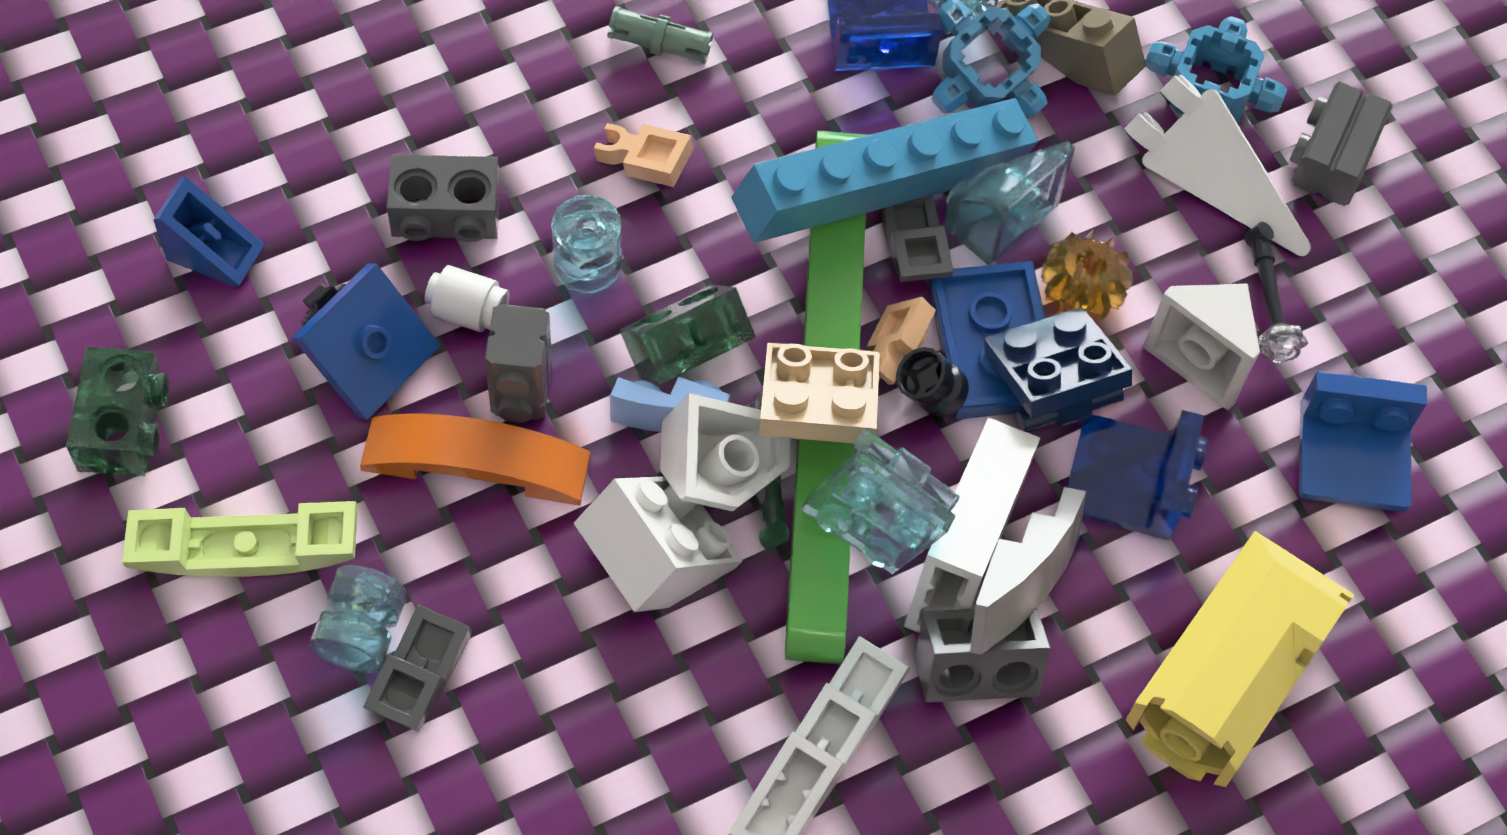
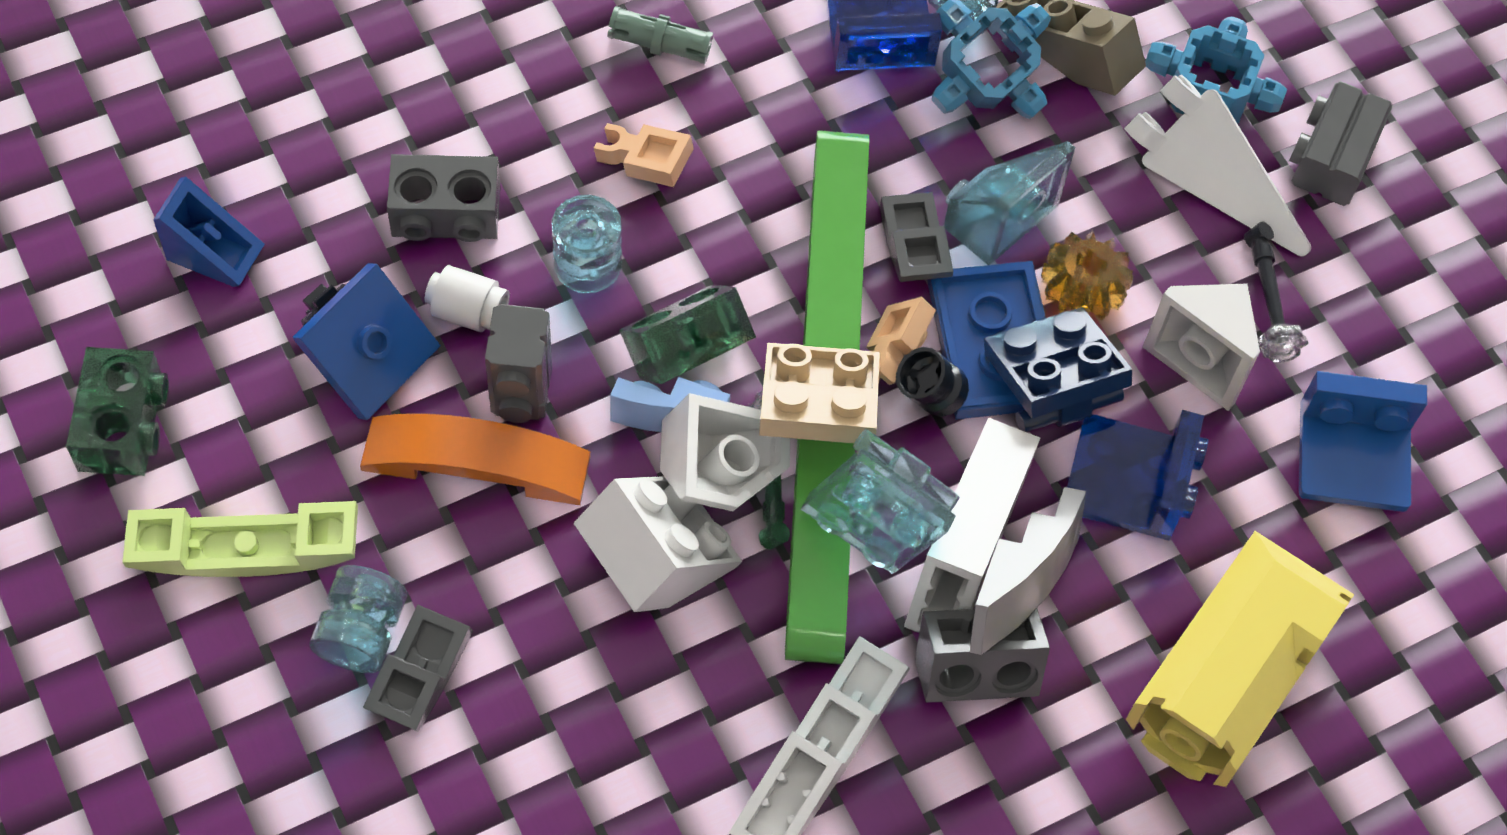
(879, 169): dark azure brick -> none

